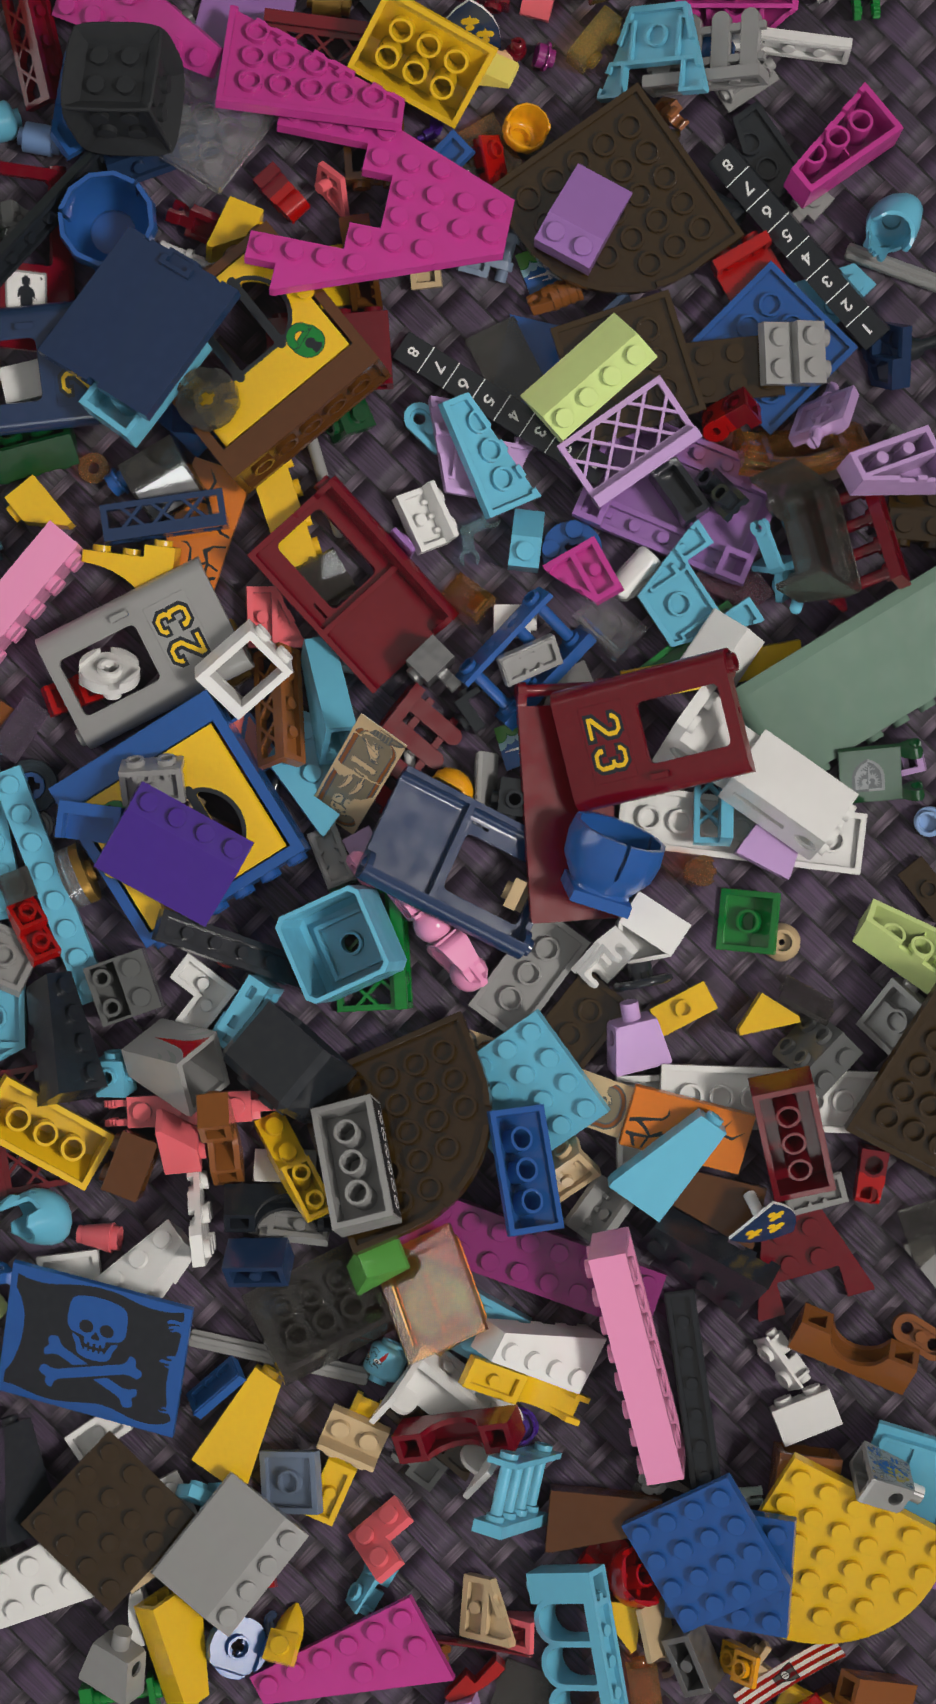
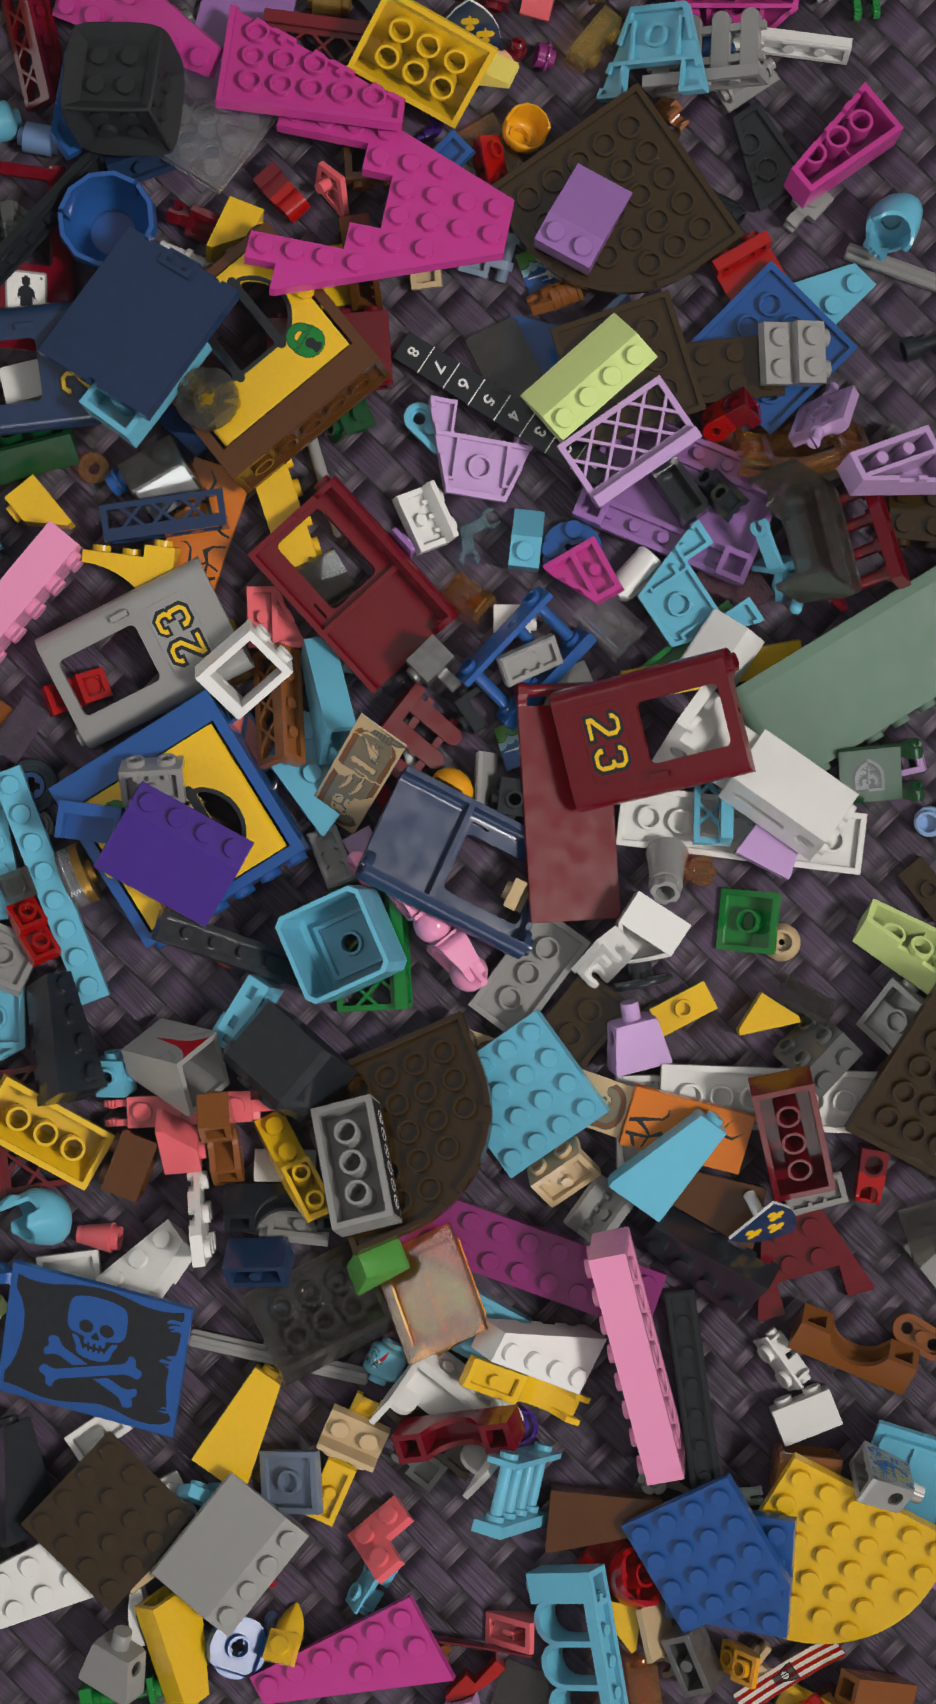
(97, 673): white plate -> none
(124, 987): dark grey slope -> none
(208, 989): white plate -> none
(215, 1387): blue plate -> none
(484, 1611): tan wing -> none
(489, 467): medium azure wing -> none
(525, 1170): blue slope -> none
(608, 862): blue plate -> none
(666, 868): none -> light grey plant
(798, 246): black tile -> none
(890, 358): dark blue slope -> none

